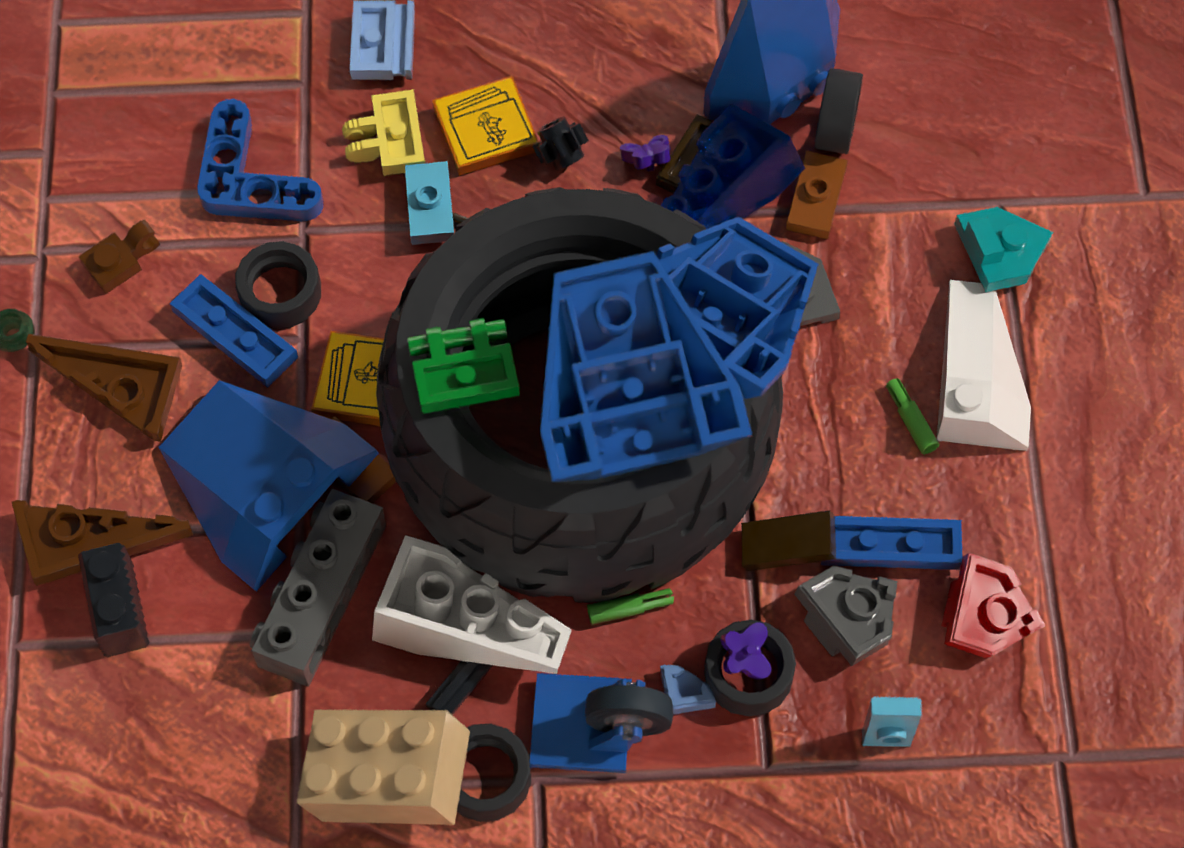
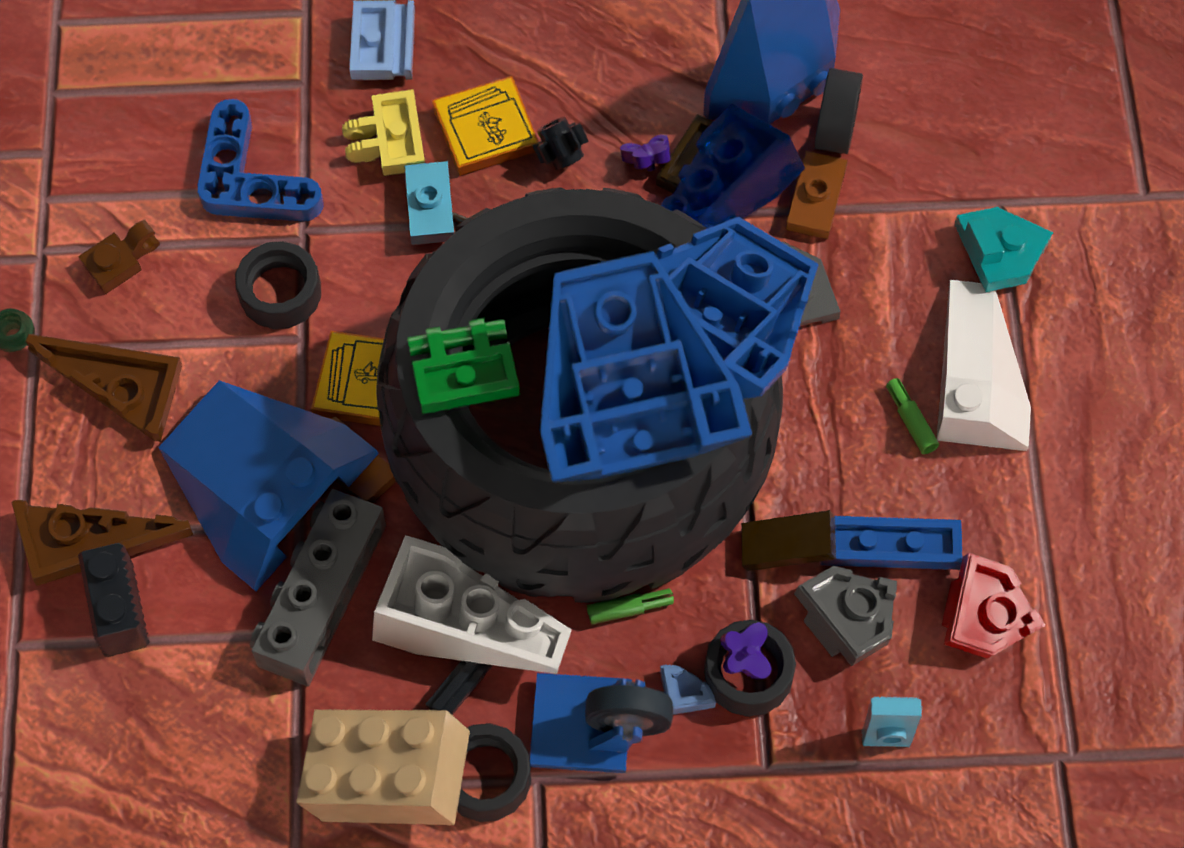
(234, 330): blue plate -> none

